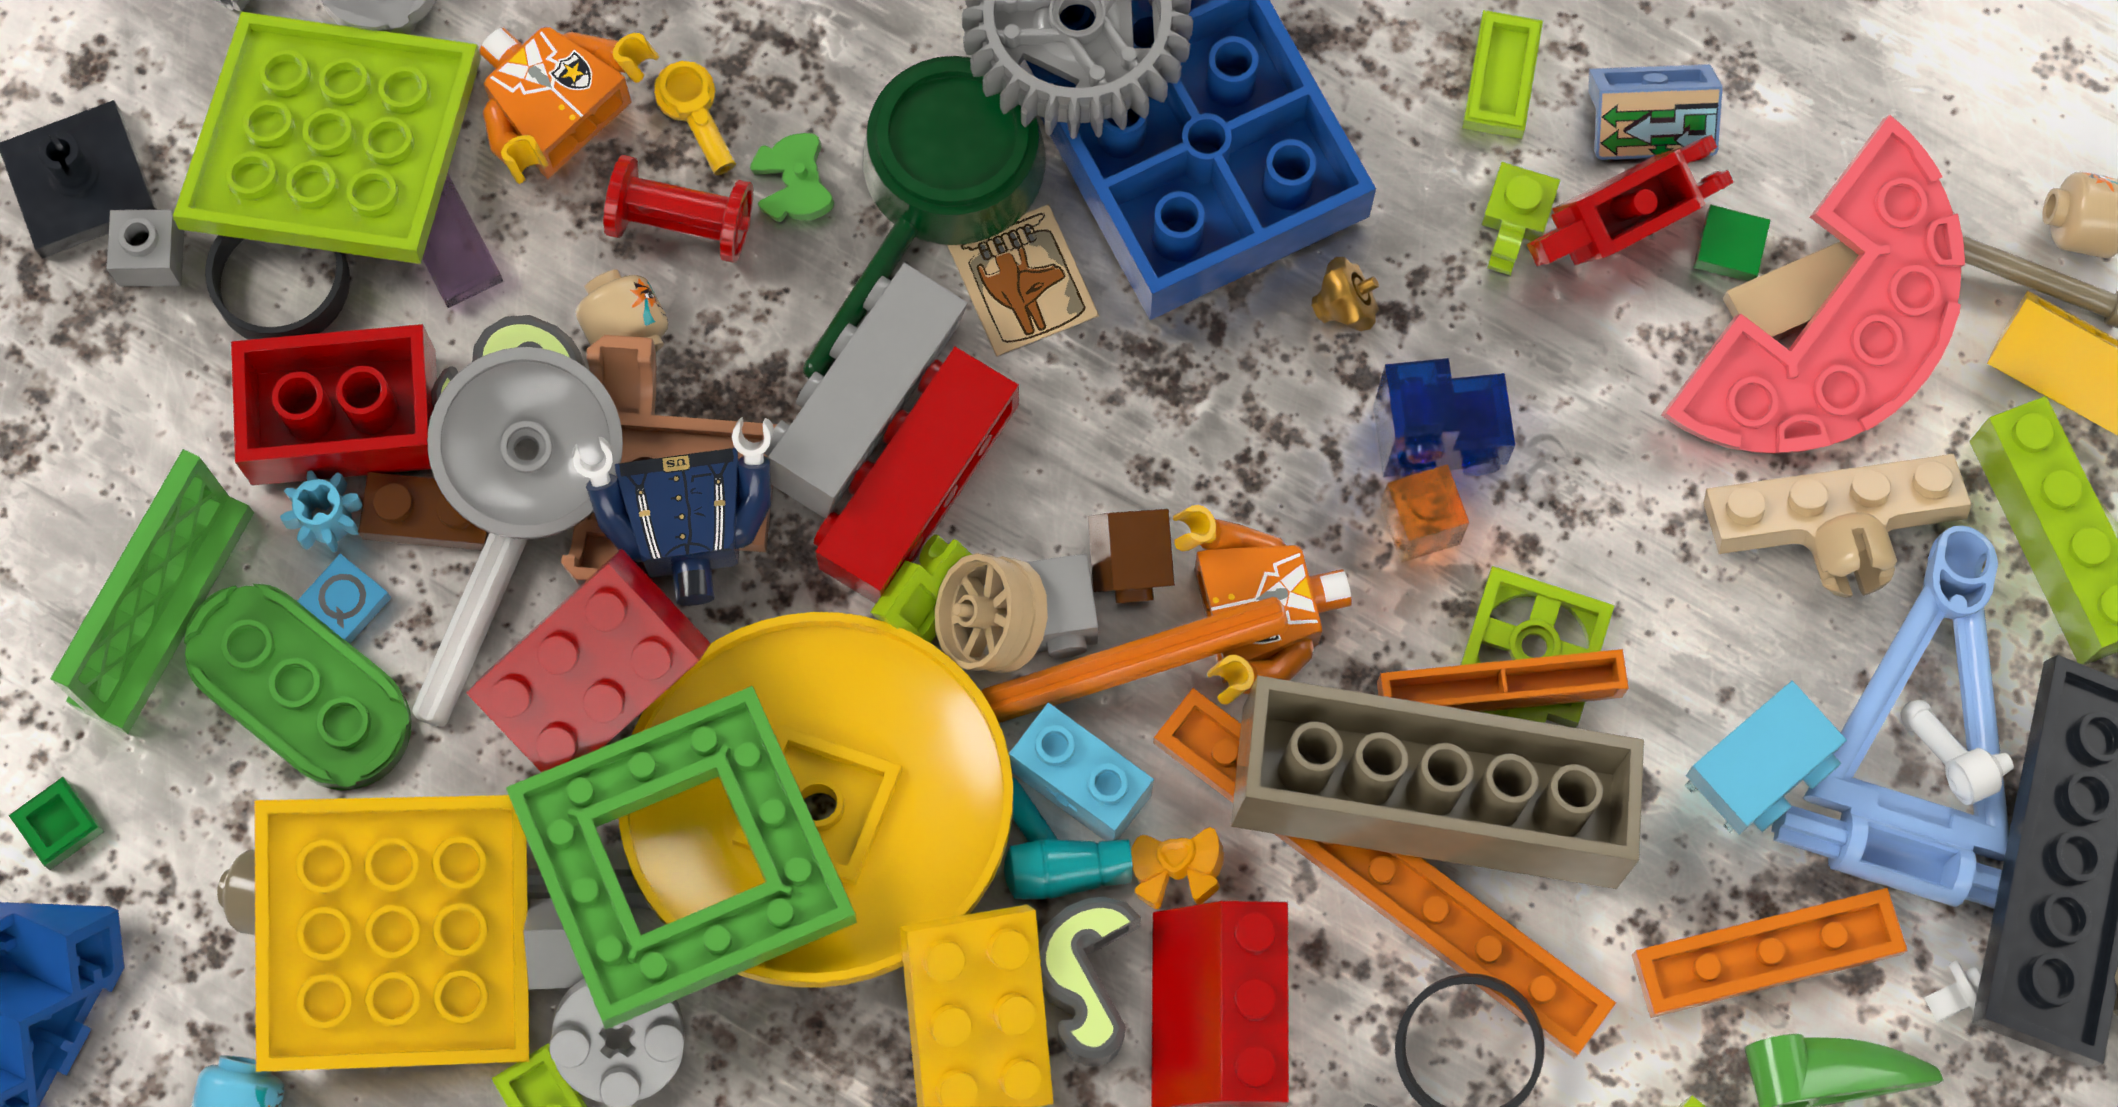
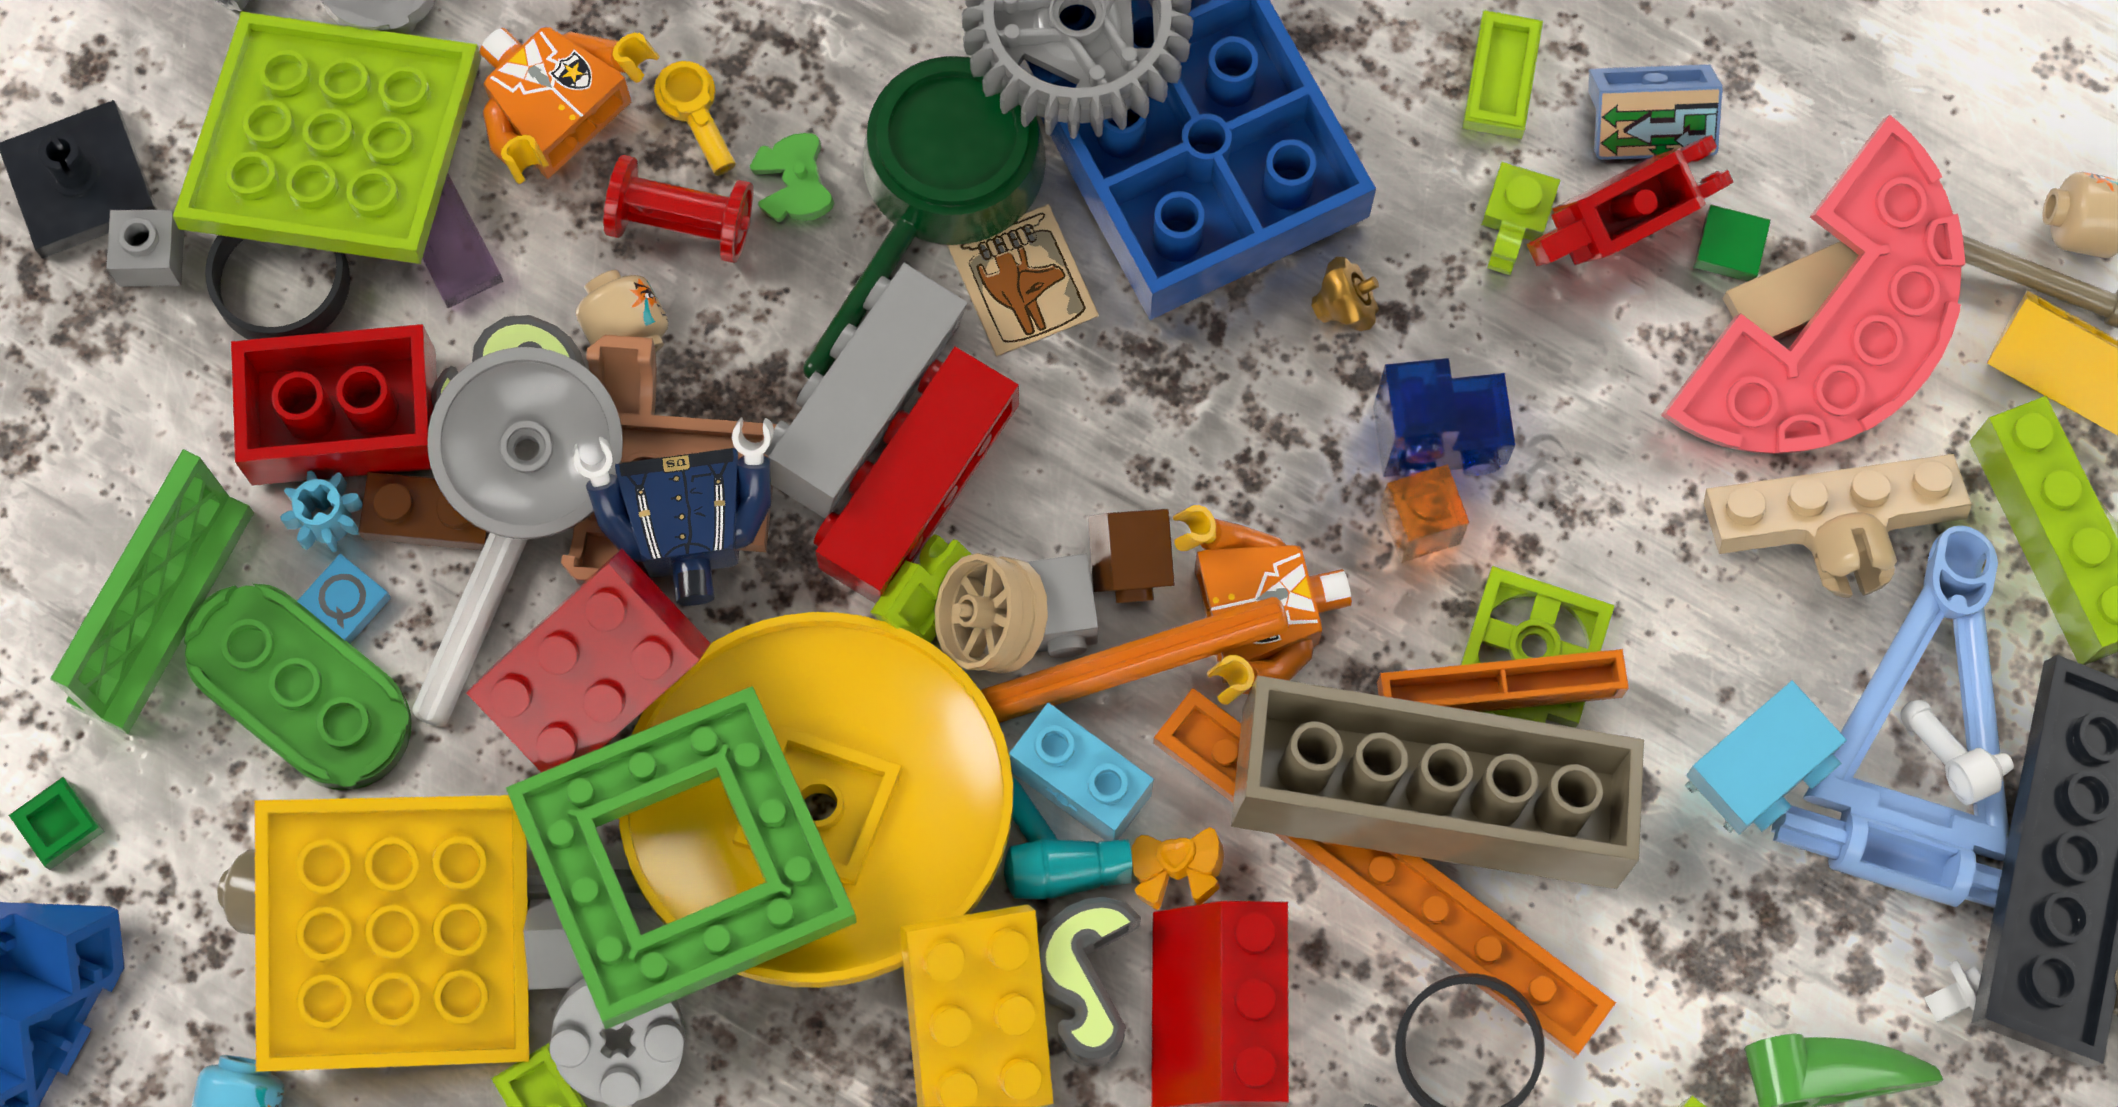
(1769, 952): orange plate -> none

